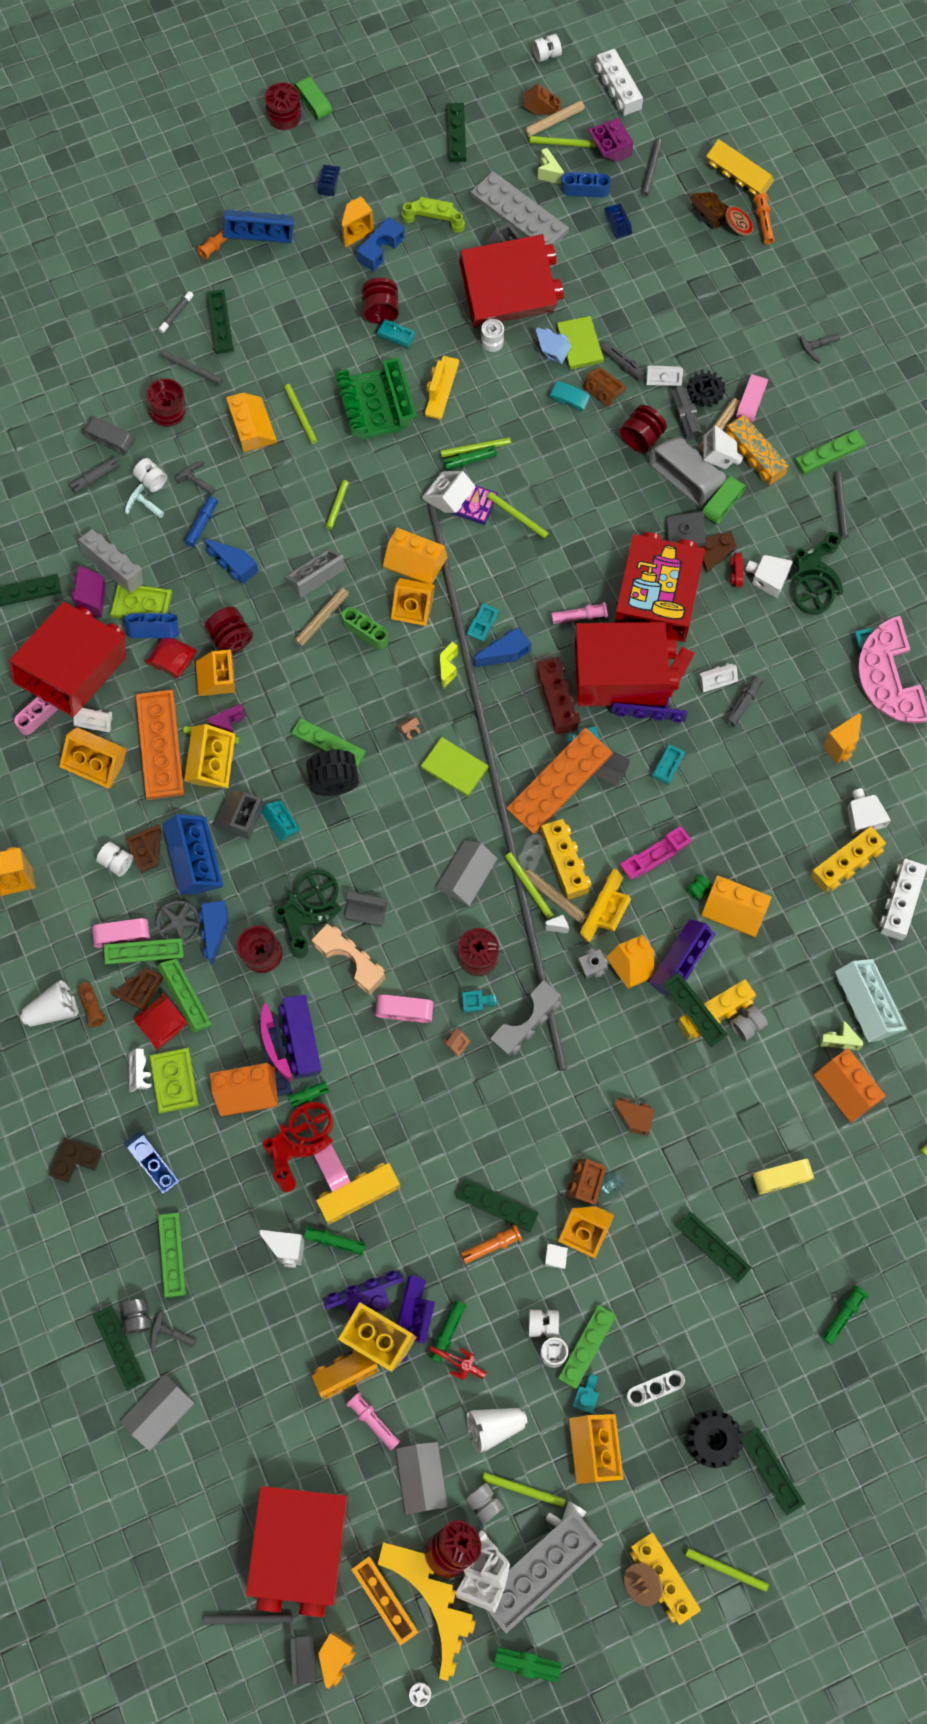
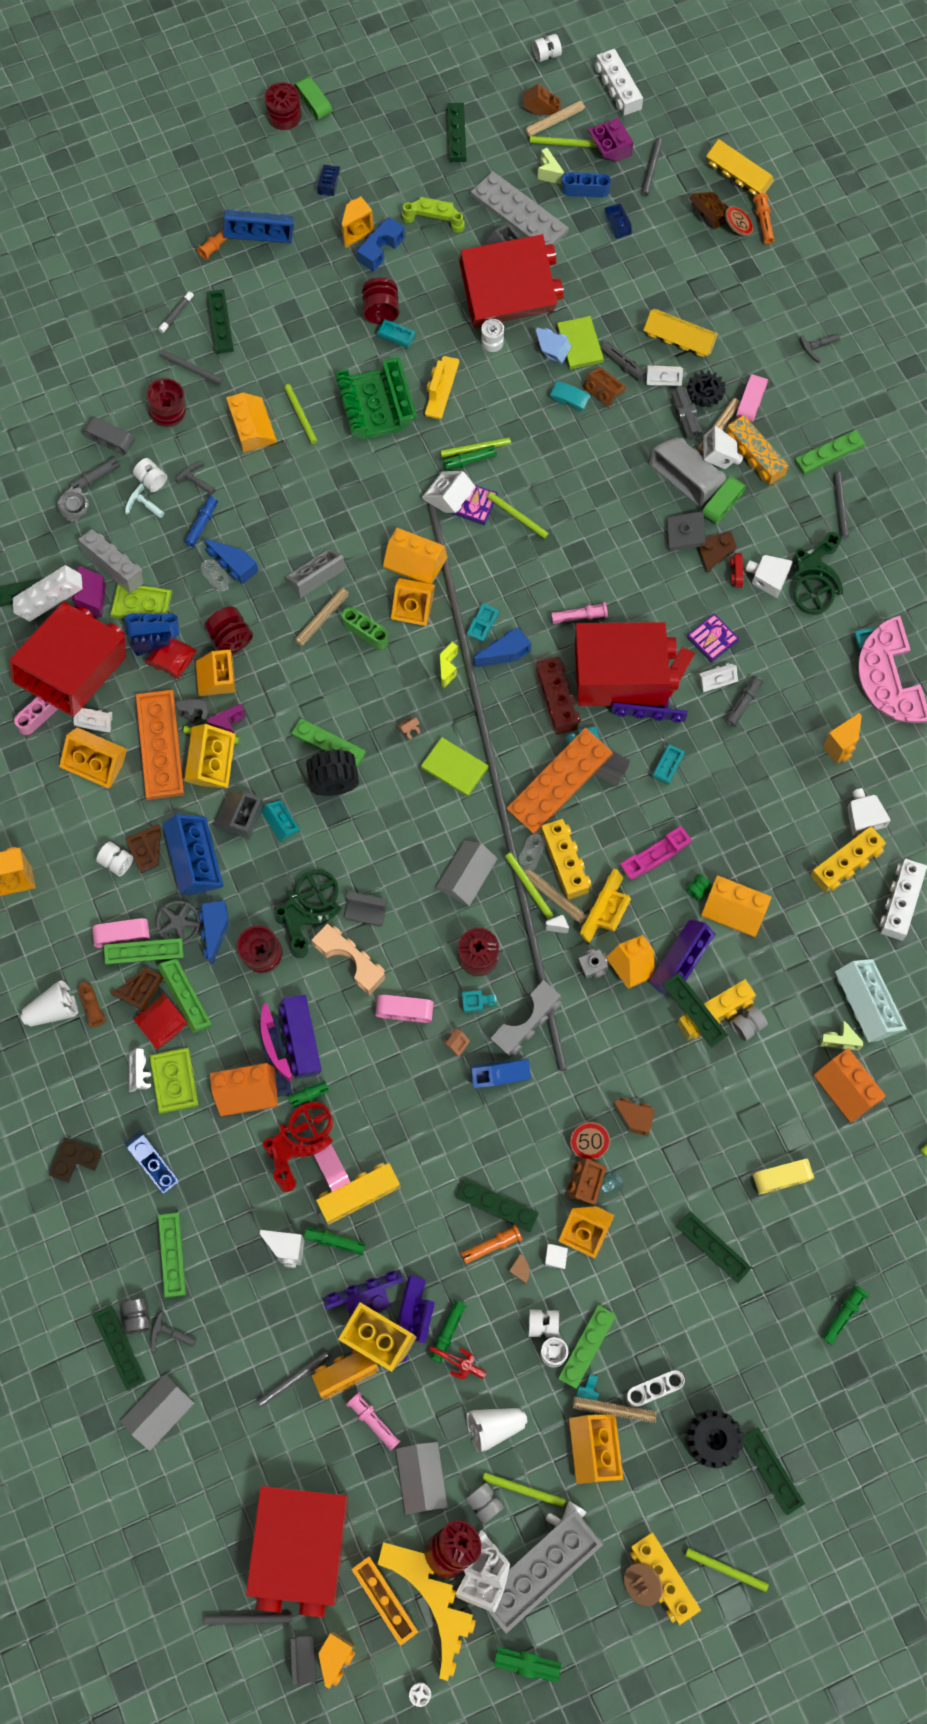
(47, 593): none -> white brick
(73, 504): none -> light grey hair
(146, 643): none -> clear blue slope
(192, 709): none -> dark grey hand
(214, 574): none -> clear plate
(293, 1379): none -> dark grey bar
(336, 506): lime bar -> none
(499, 1073): none -> blue slope
(520, 1269): none -> medium nougat tile
(590, 1140): none -> piece
(614, 1409): none -> tan axle
(643, 428): dark red wheel -> none
(660, 583): brick -> none
(680, 332): none -> yellow brick
(712, 638): none -> tile

